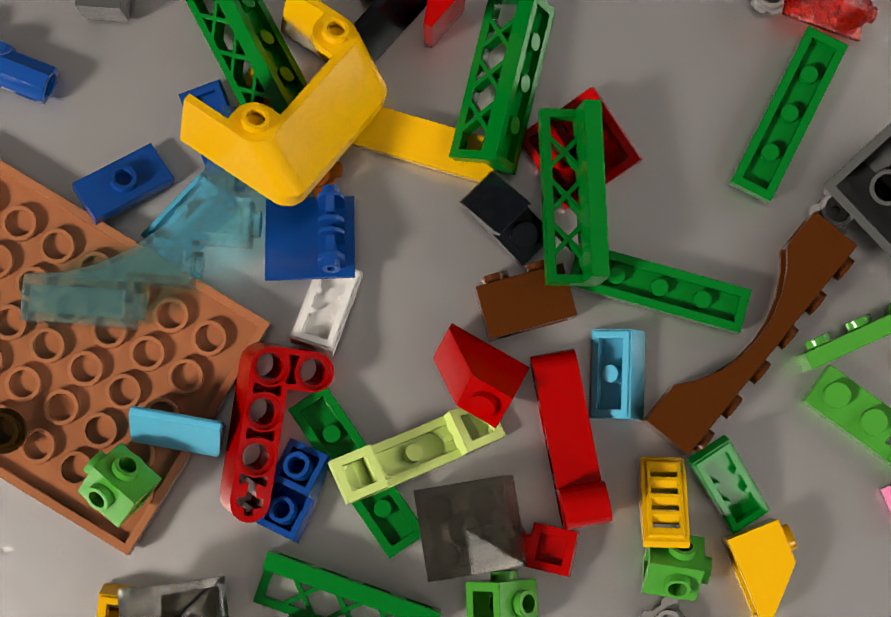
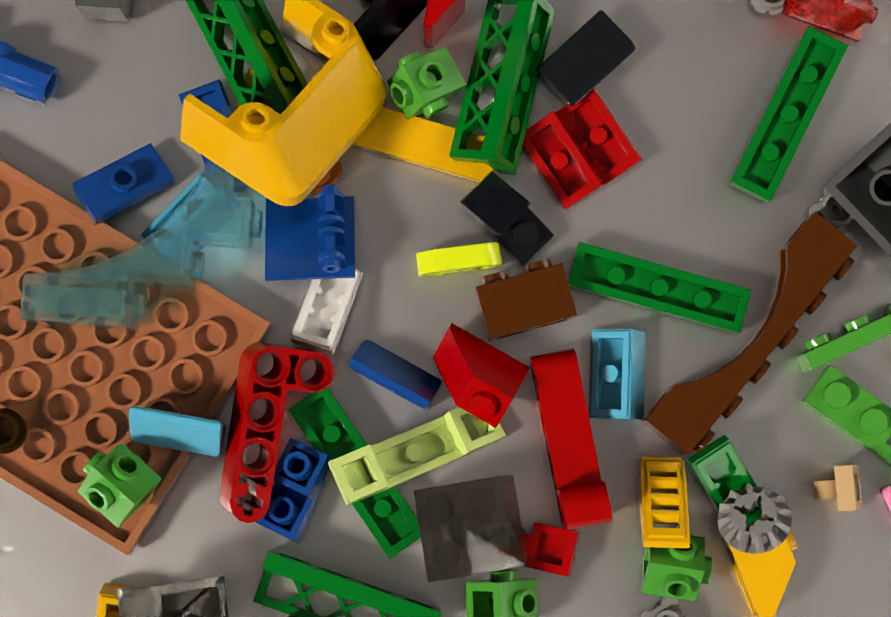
(395, 374): none -> blue slope
(425, 83): none -> bright green brick
(459, 259): none -> neon yellow beam
(586, 59): none -> black slope
(590, 194): green fence -> none
(764, 534): none -> light grey gear
(844, 488): none -> tan tile

